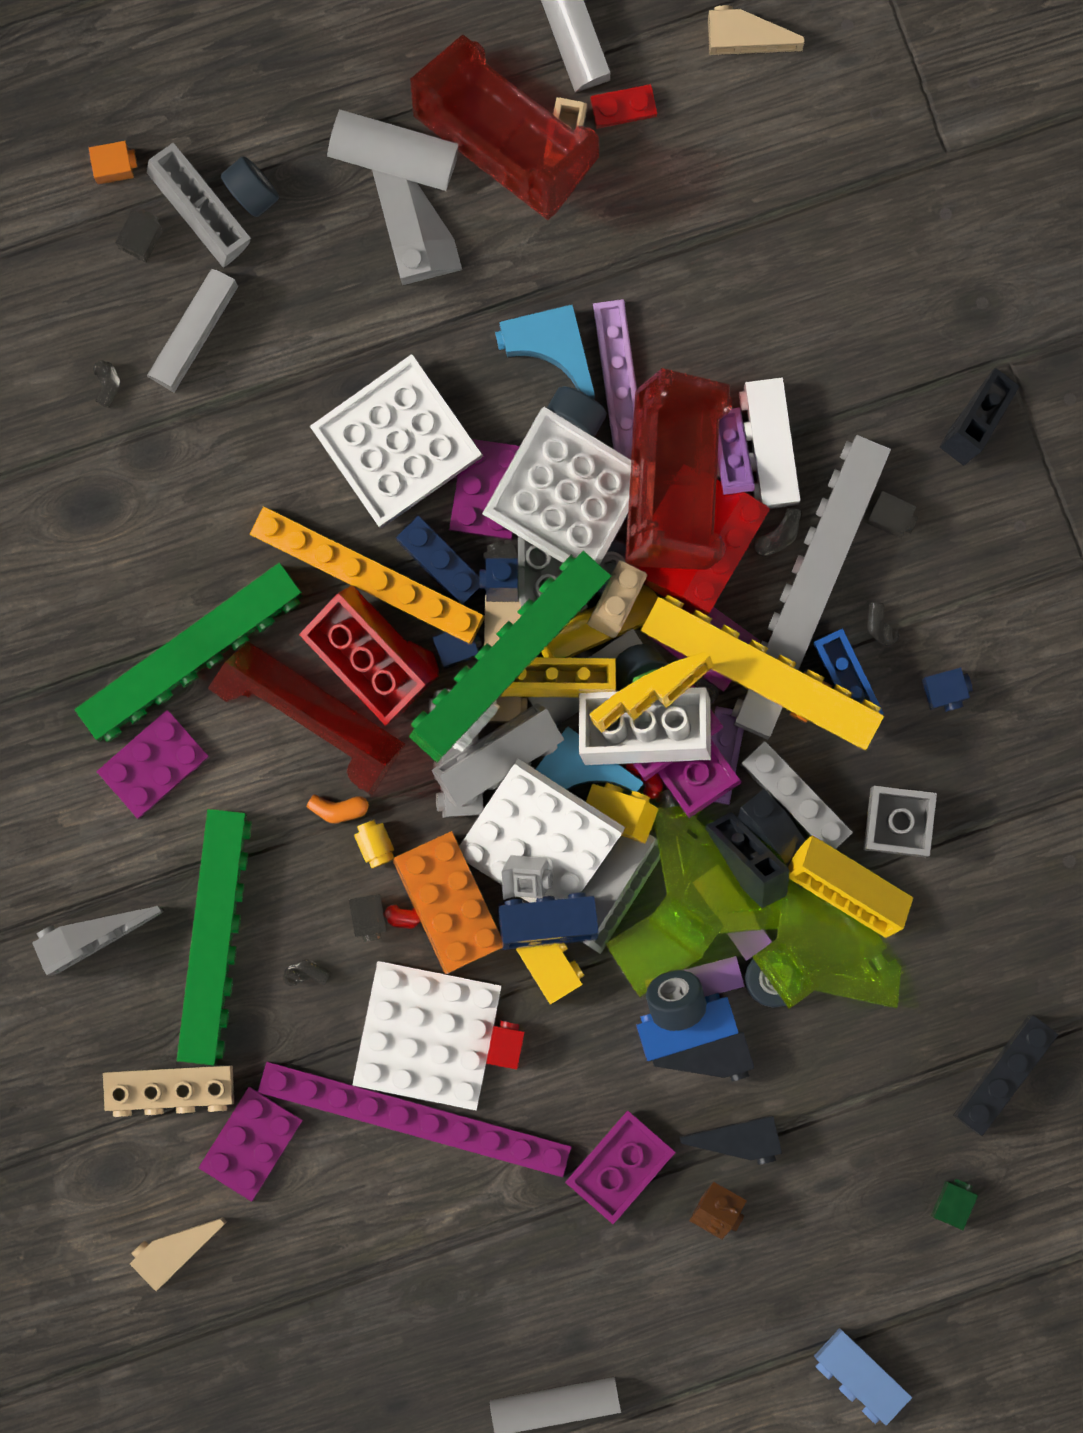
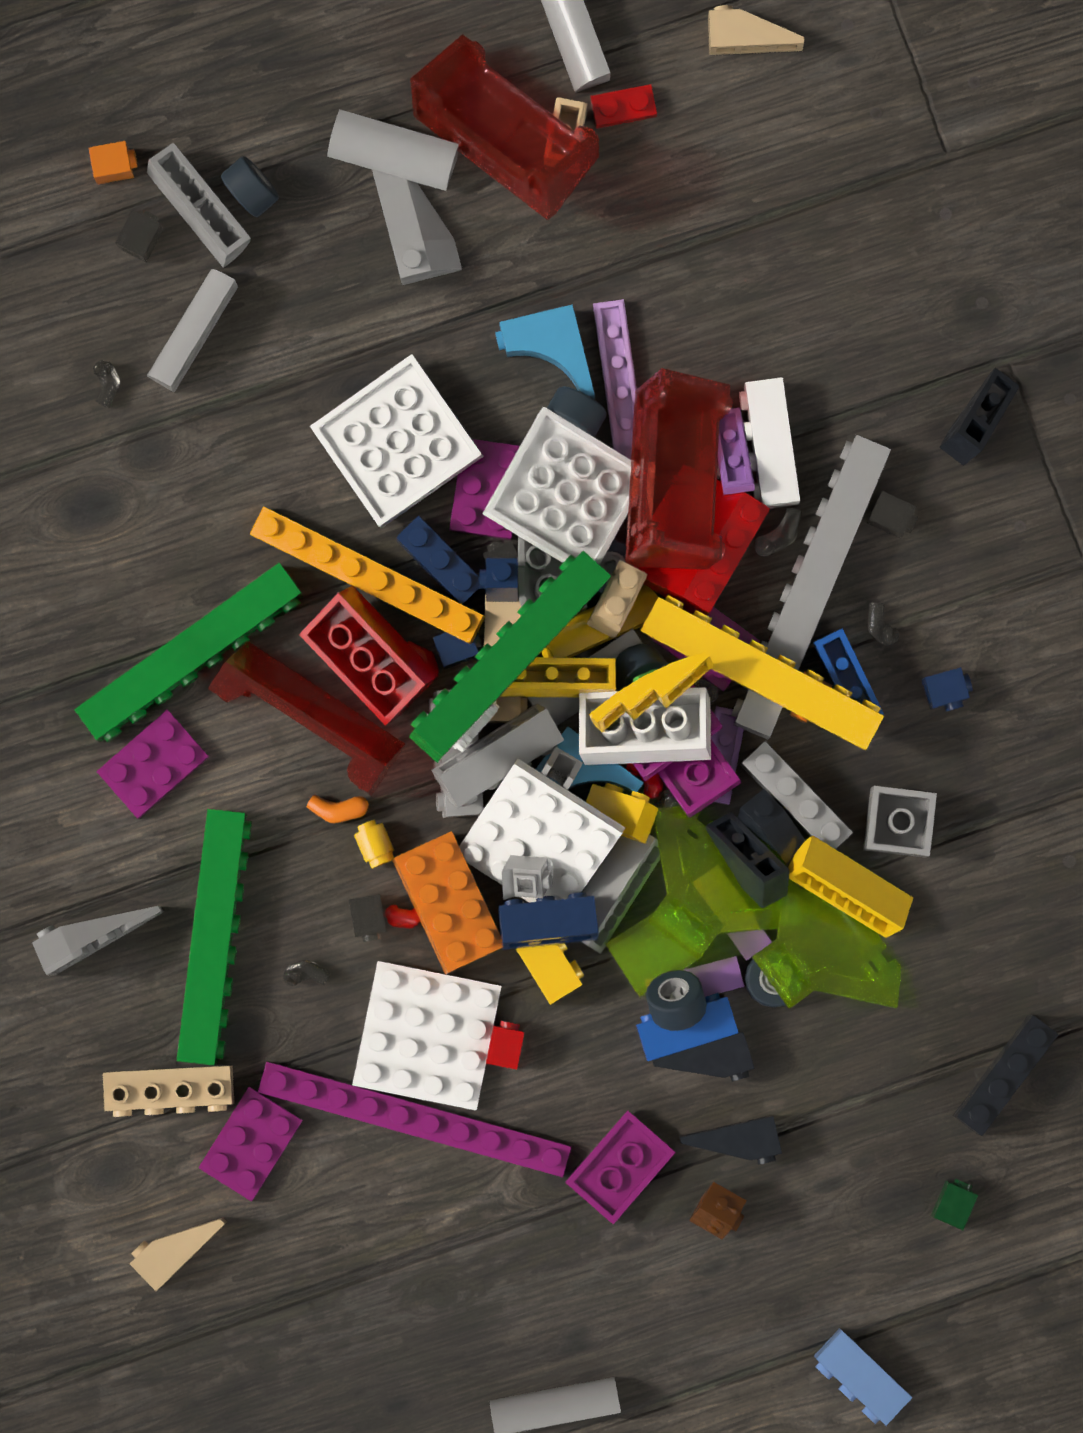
(561, 768): none -> light grey window

